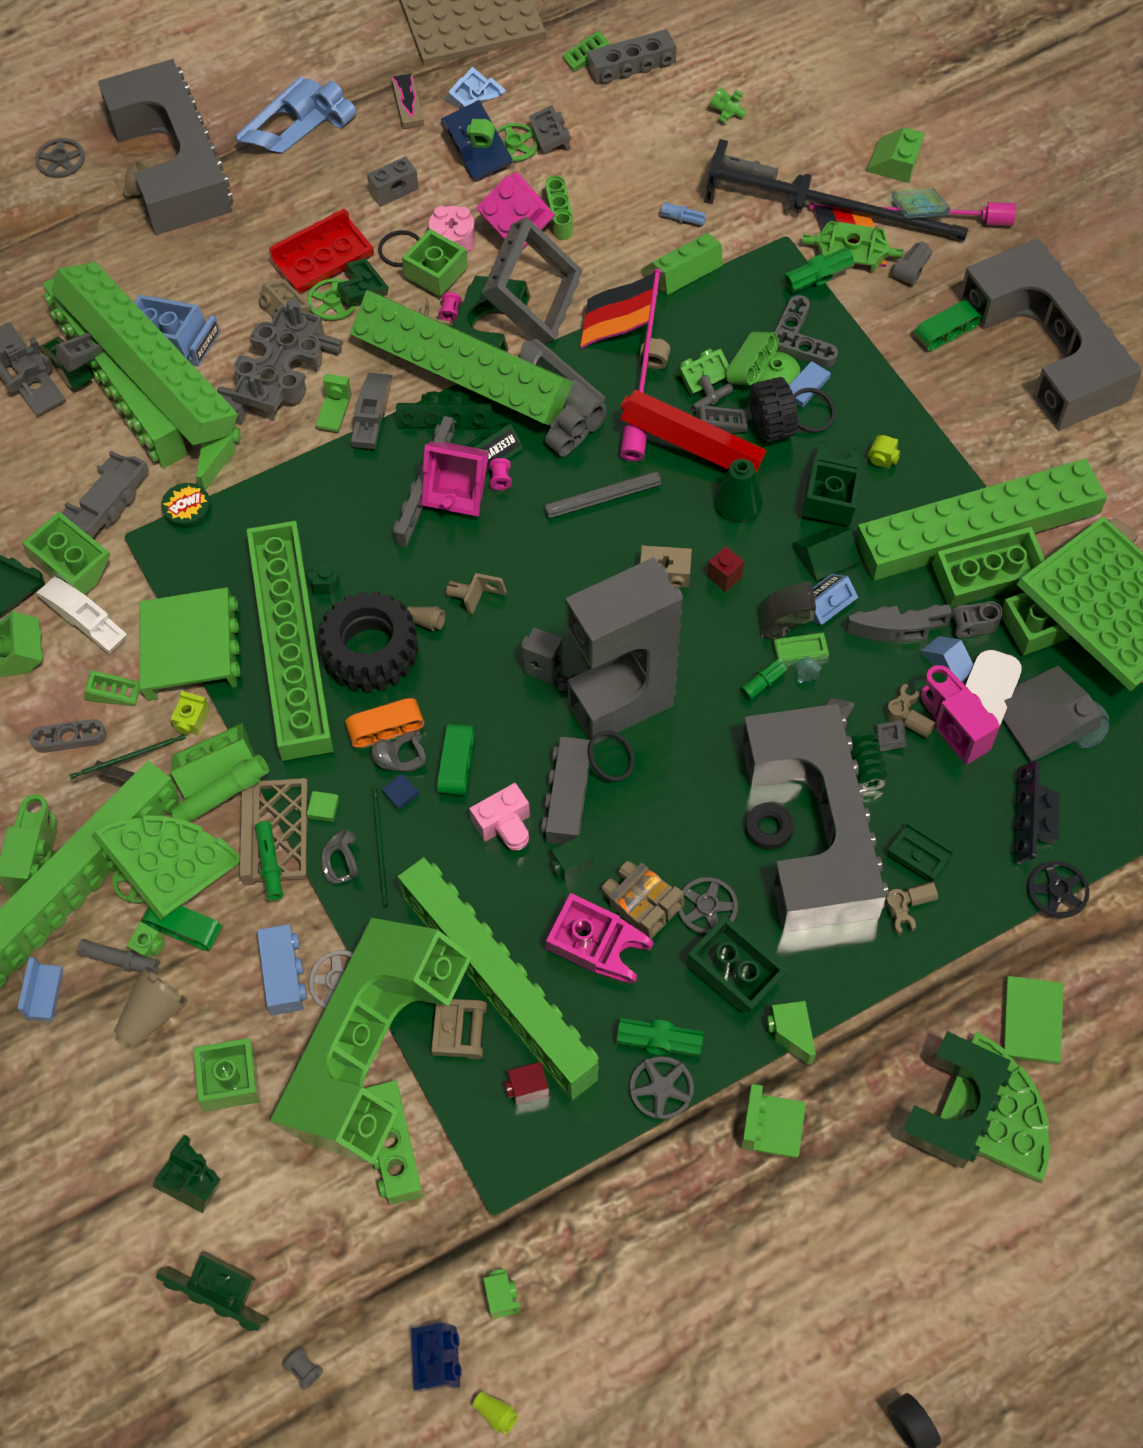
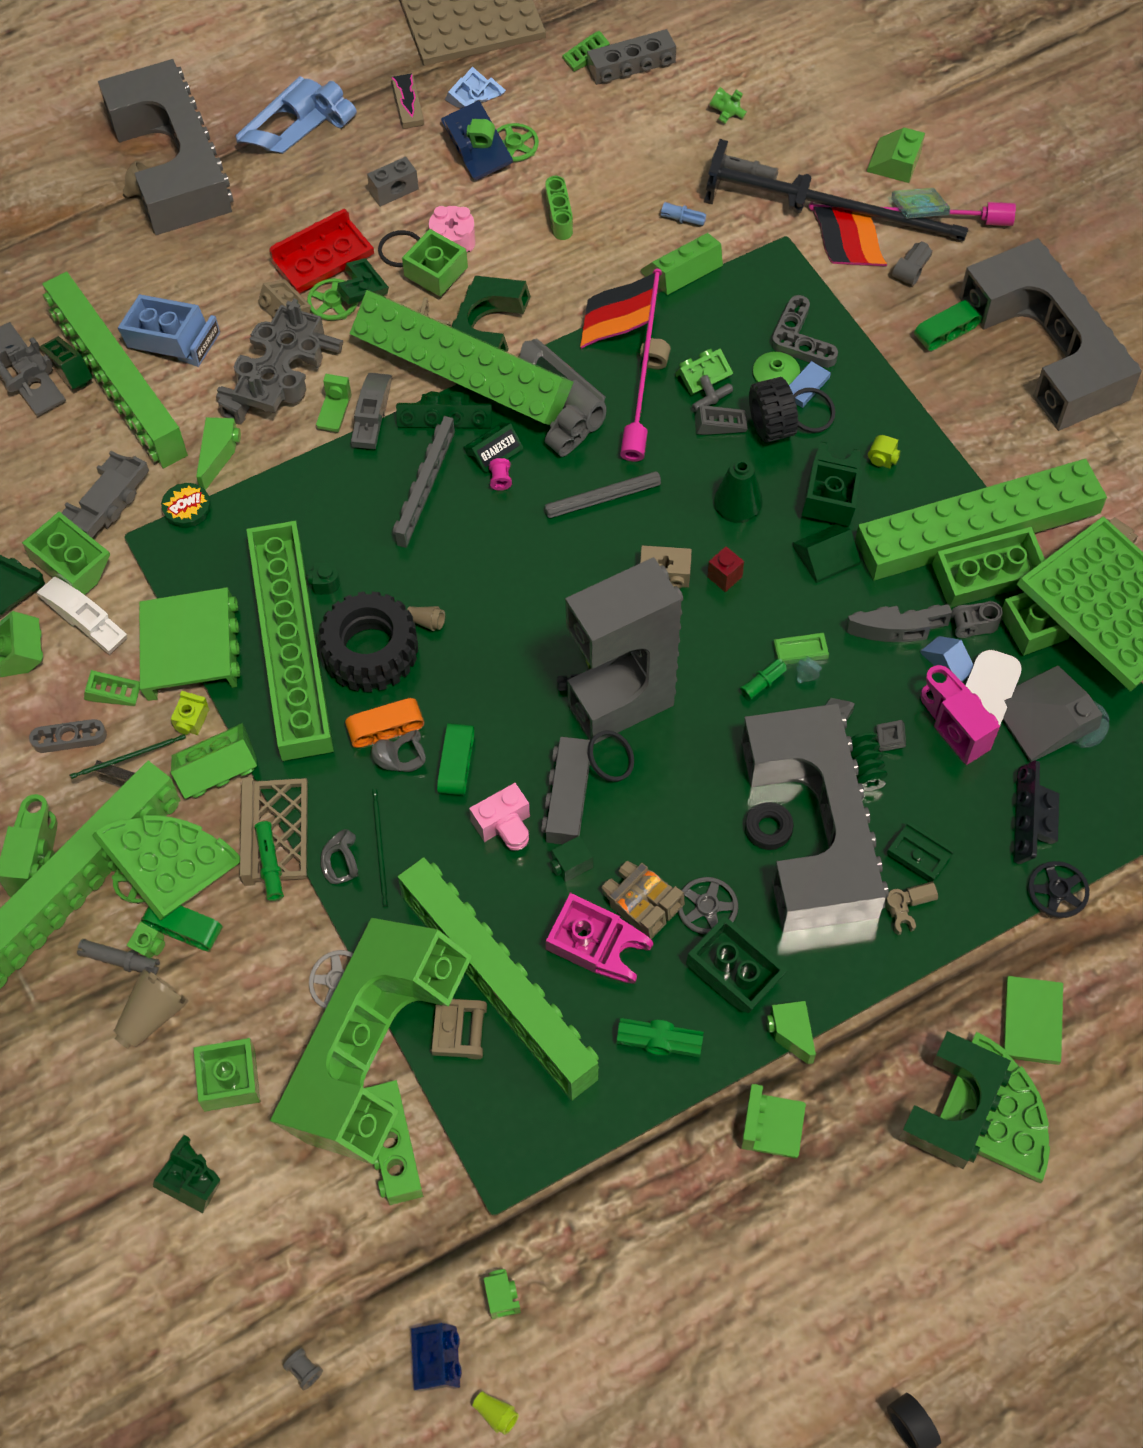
(40, 991): medium blue panel -> none
(60, 156): dark grey wheel -> none
(71, 359): dark grey slope -> none
(144, 353): bright green brick -> none
(218, 1287): dark green bracket -> none
(240, 777): bright green piece -> none
(281, 969): medium blue brick -> none
(323, 806): bright green tile -> none
(400, 792): dark blue tile -> none
(451, 302): dark pink bush -> none
(454, 477): dark pink piece -> none
(473, 592): dark tan bracket -> none
(496, 291): dark grey window -> none
(513, 201): dark pink piece -> none
(527, 1084): dark red brick -> none
(542, 655): dark grey brick -> none
(549, 129): dark grey bracket -> none
(661, 1087): dark grey wheel -> none
(688, 431): red brick -> none
(752, 358): bright green beam -> none
(786, 610): clear smoke brick -> none
(819, 270): green piece -> none
(832, 596): medium blue panel -> none
(868, 251): bright green plate -> none
(899, 710): dark tan bar -> none

